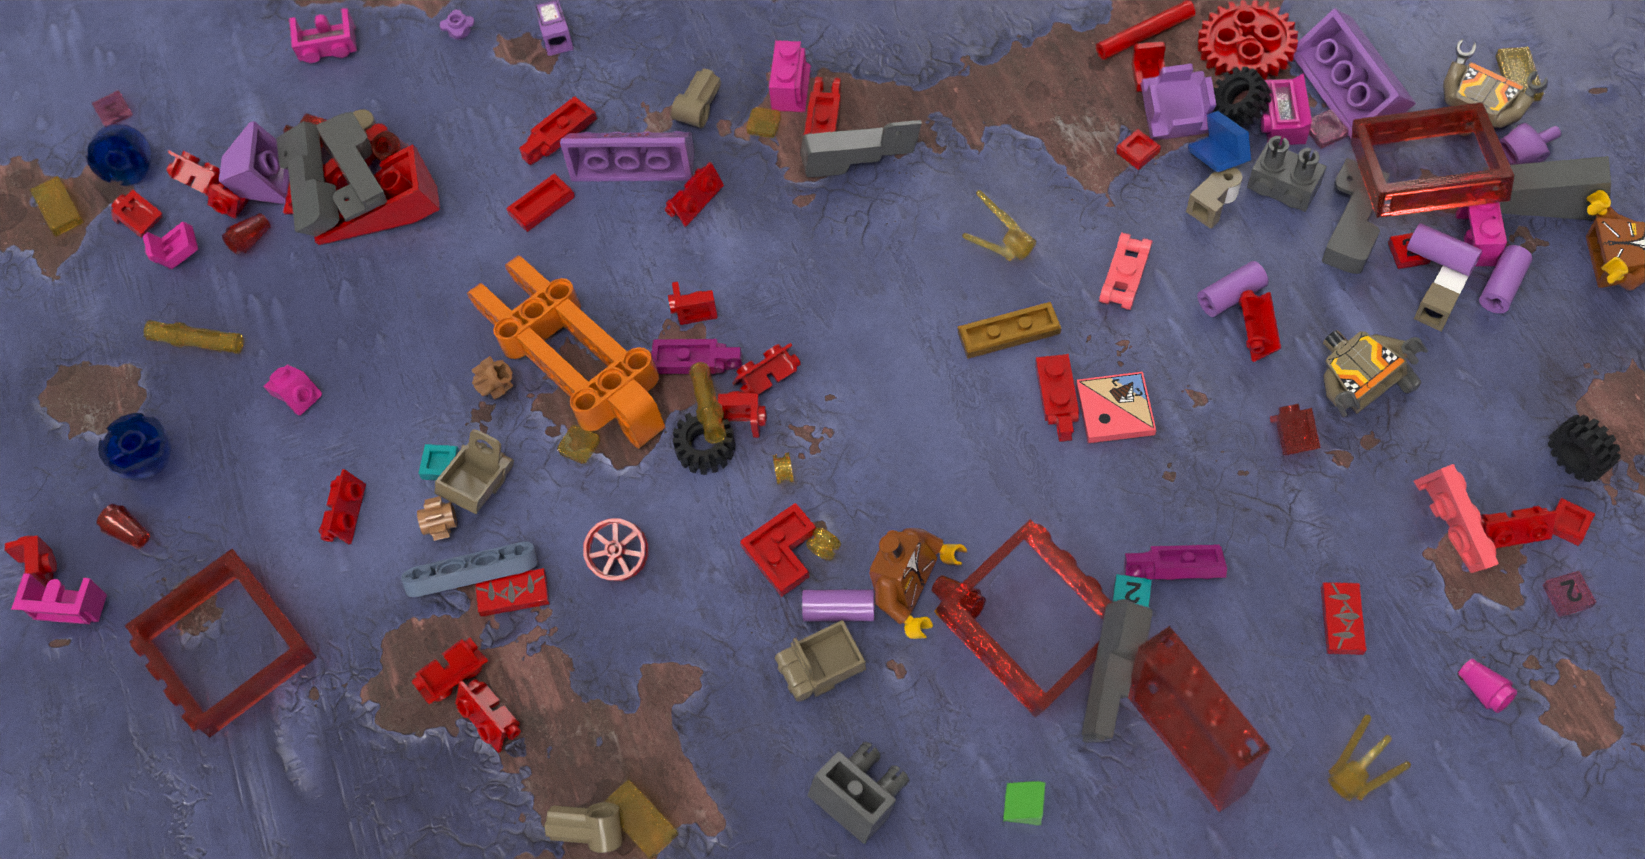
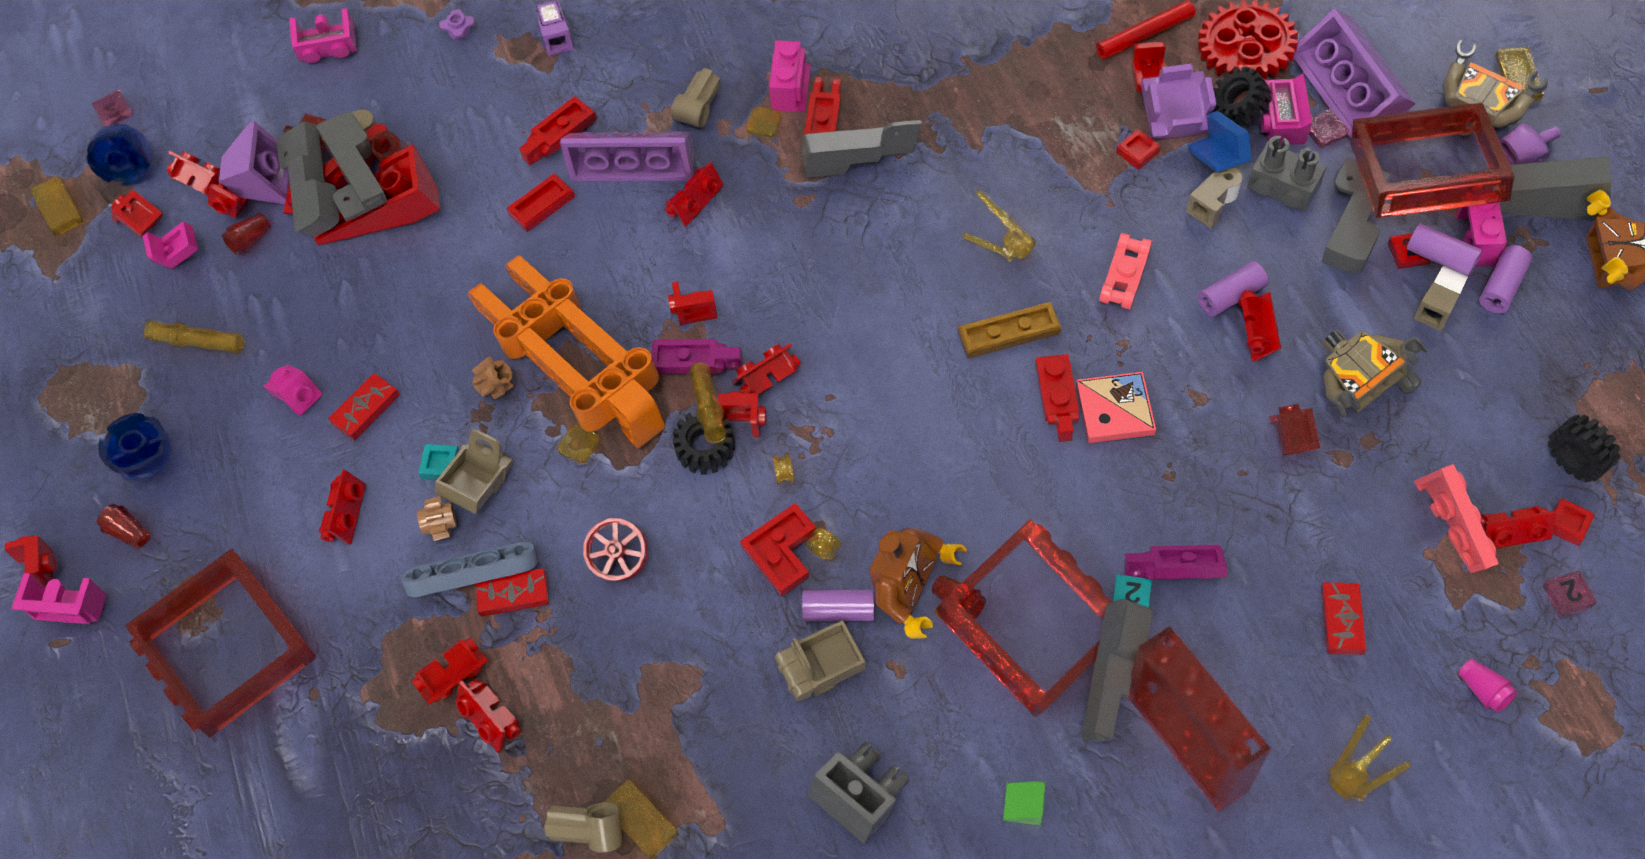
(363, 406): none -> red tile

